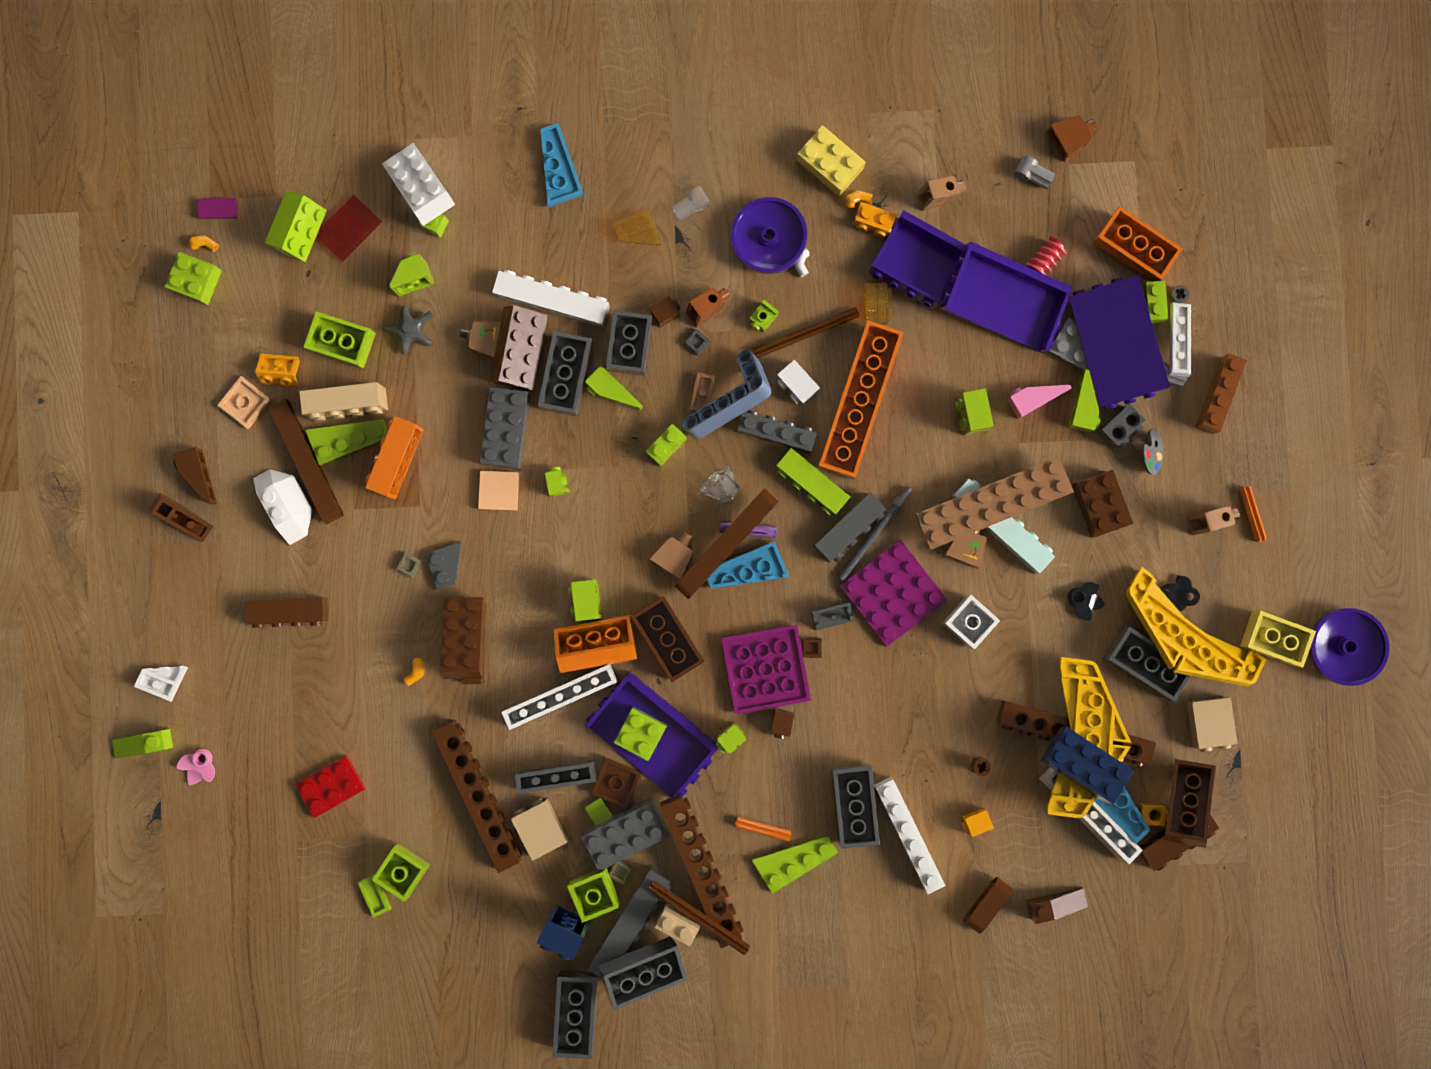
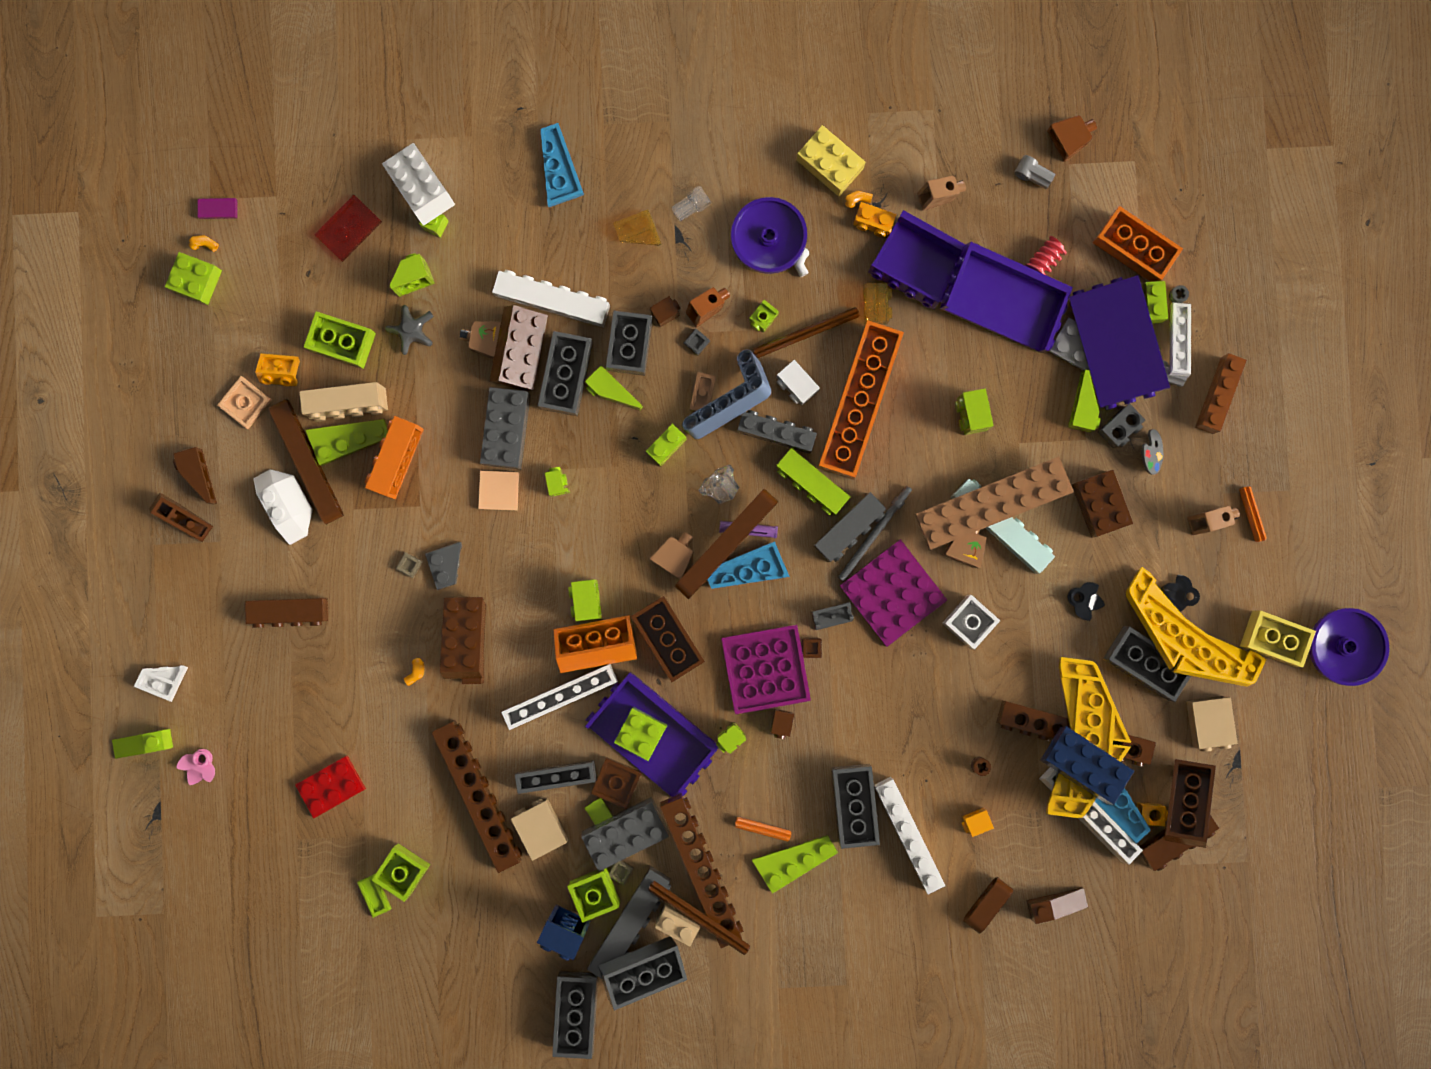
(295, 226): lime brick -> none
(1031, 398): bright pink slope -> none

